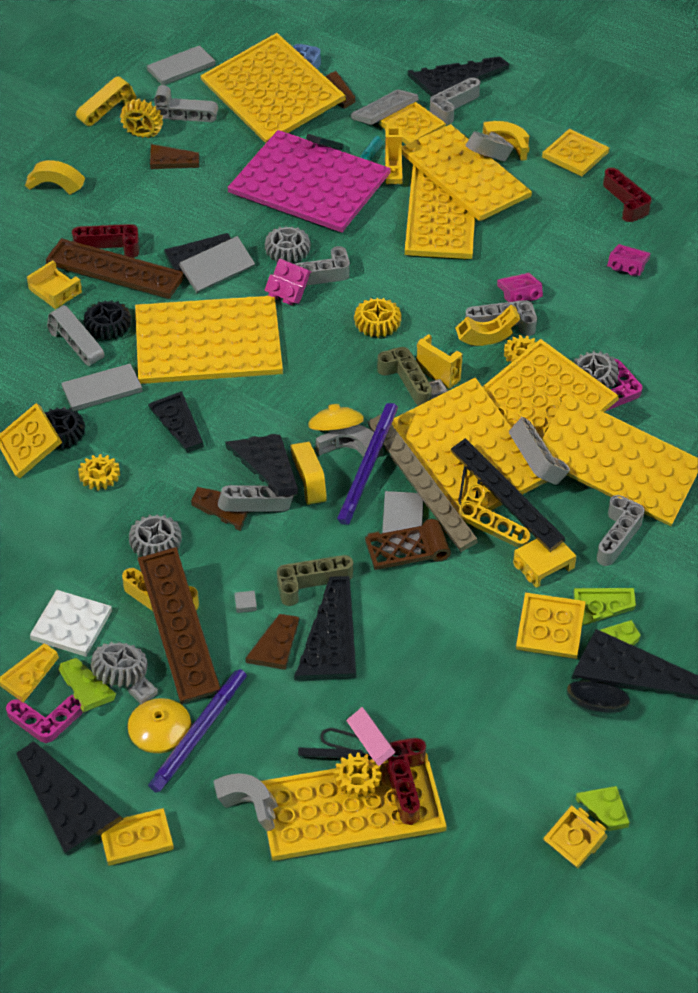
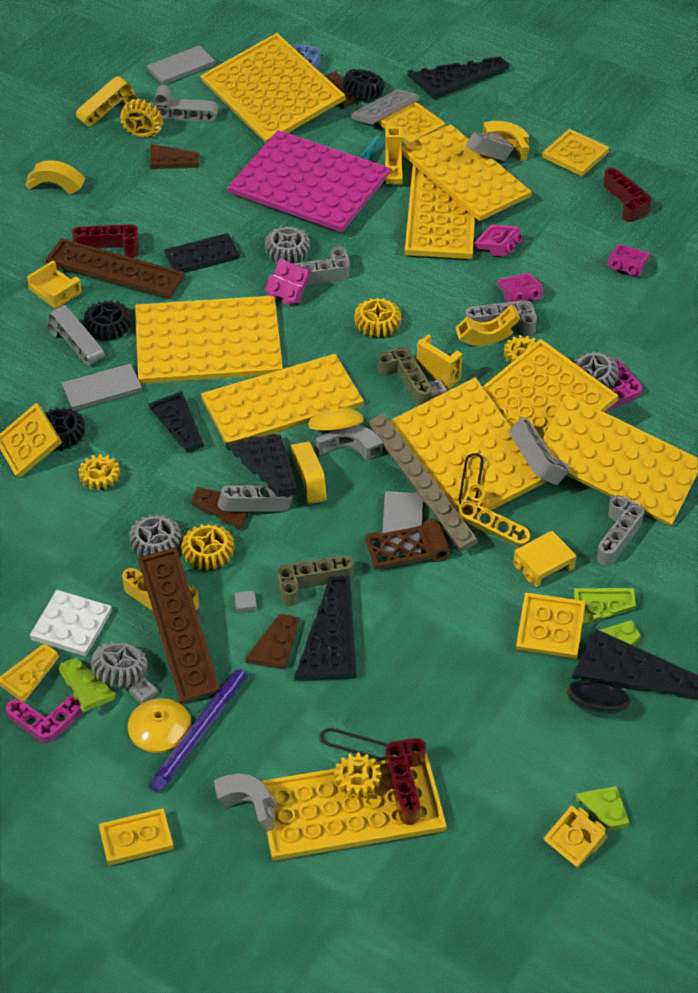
(70, 806): black wing -> none
(208, 547): none -> yellow gear
(216, 264): light grey tile -> none
(280, 399): none -> yellow plate
(324, 141): black tile -> none
(327, 753): black tile -> none
(363, 84): none -> black gear
(367, 463): dark purple piece -> none
(370, 736): bright pink tile -> none
(445, 102): light grey beam -> none
(499, 239): none -> dark pink plate
(508, 495): black tile -> none

